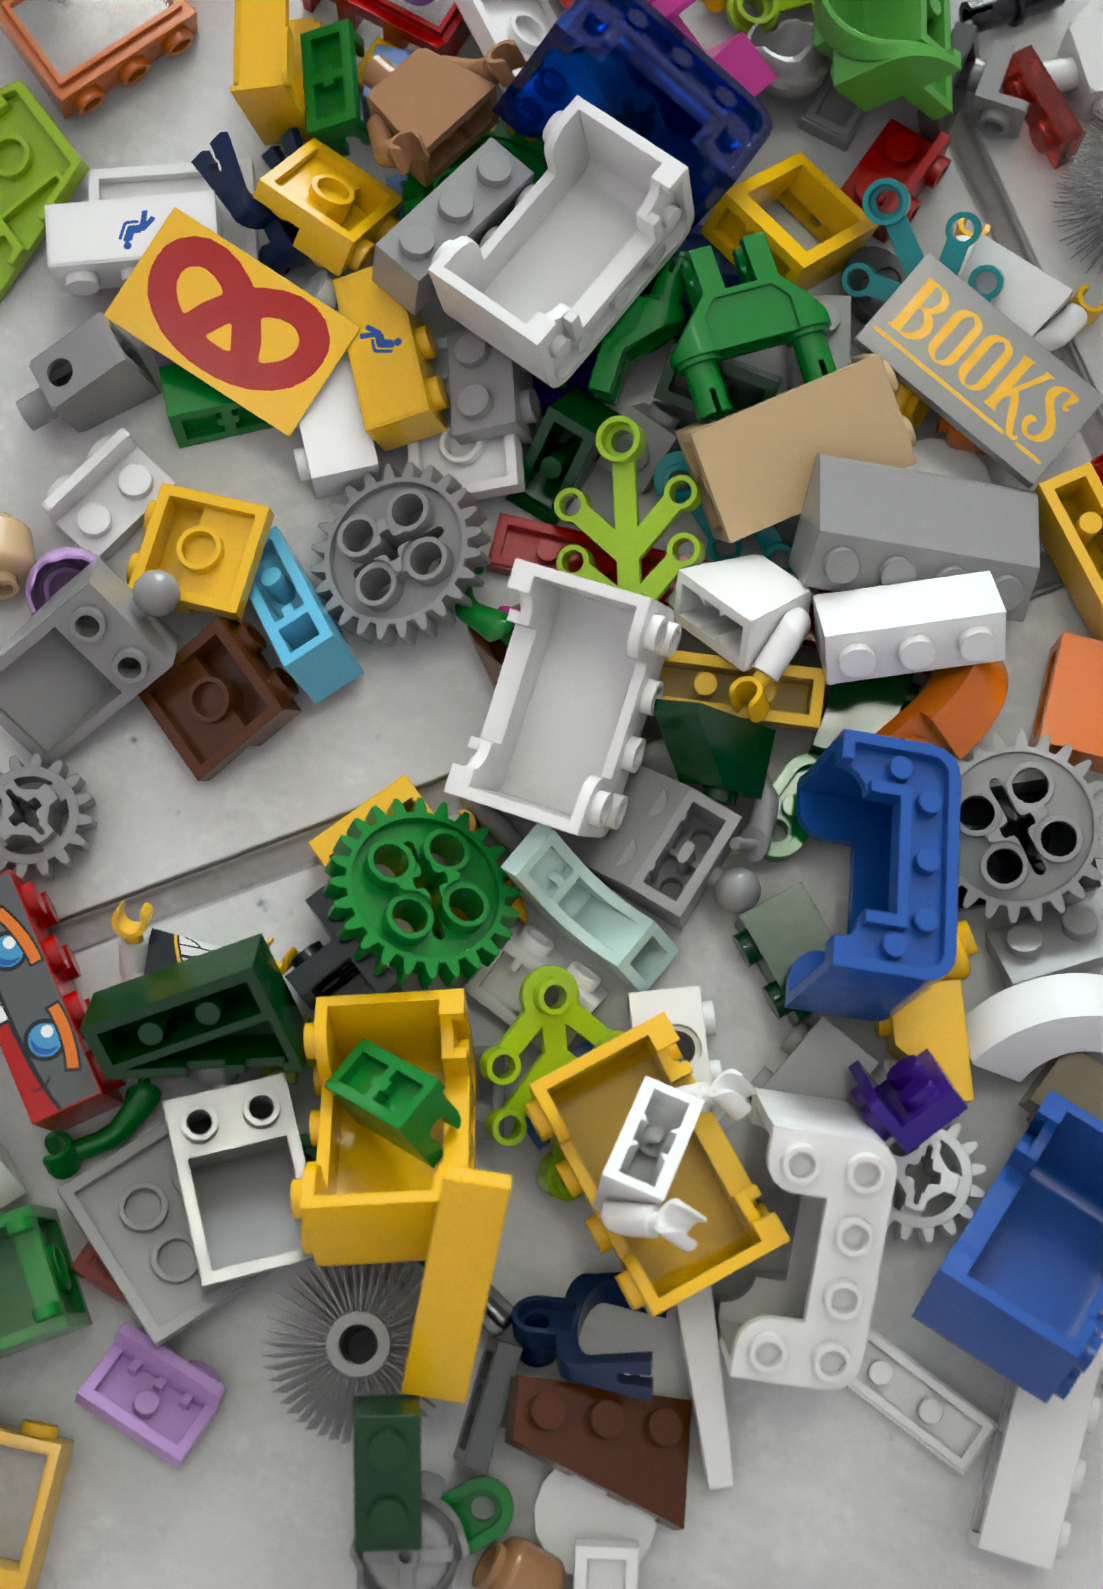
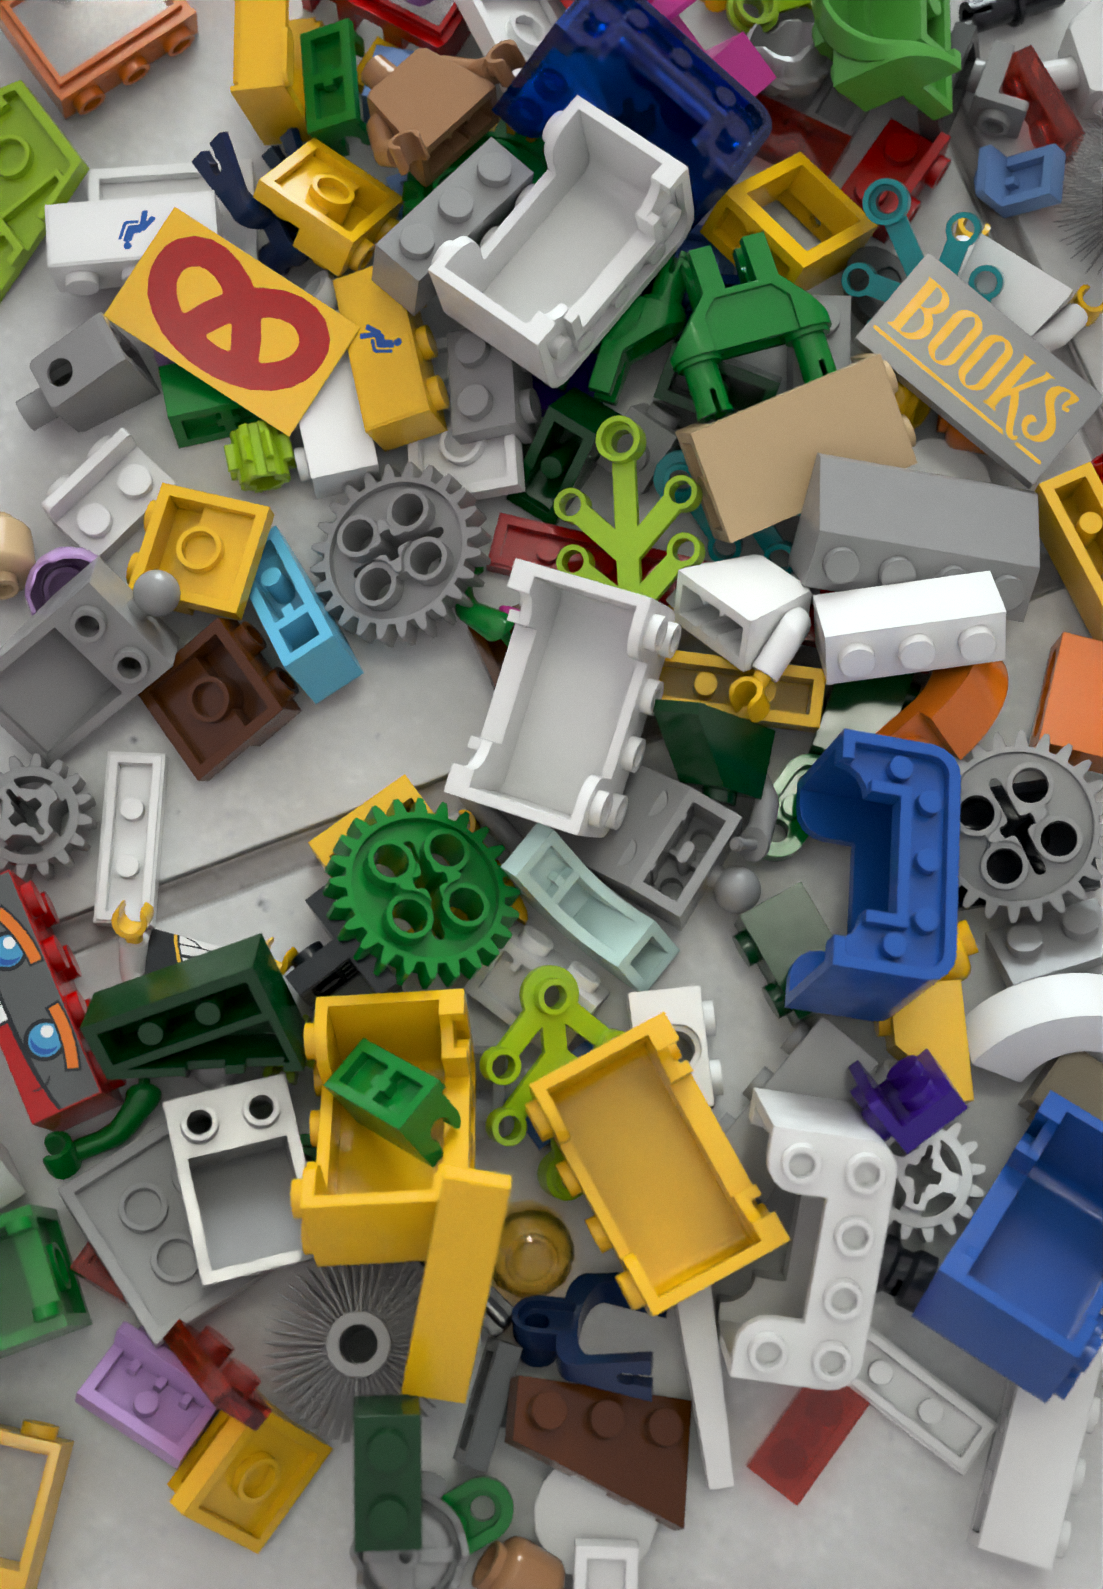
(131, 834): none -> white tile
(222, 1379): none -> clear red plate
(247, 1478): none -> yellow bracket
(259, 457): none -> lime gear
(533, 1250): none -> clear yellow hair
(650, 1154): white torso -> none
(799, 132): none -> clear red plate
(806, 1439): none -> clear red plate
(905, 1273): none -> black wheel
(1021, 180): none -> medium blue bracket

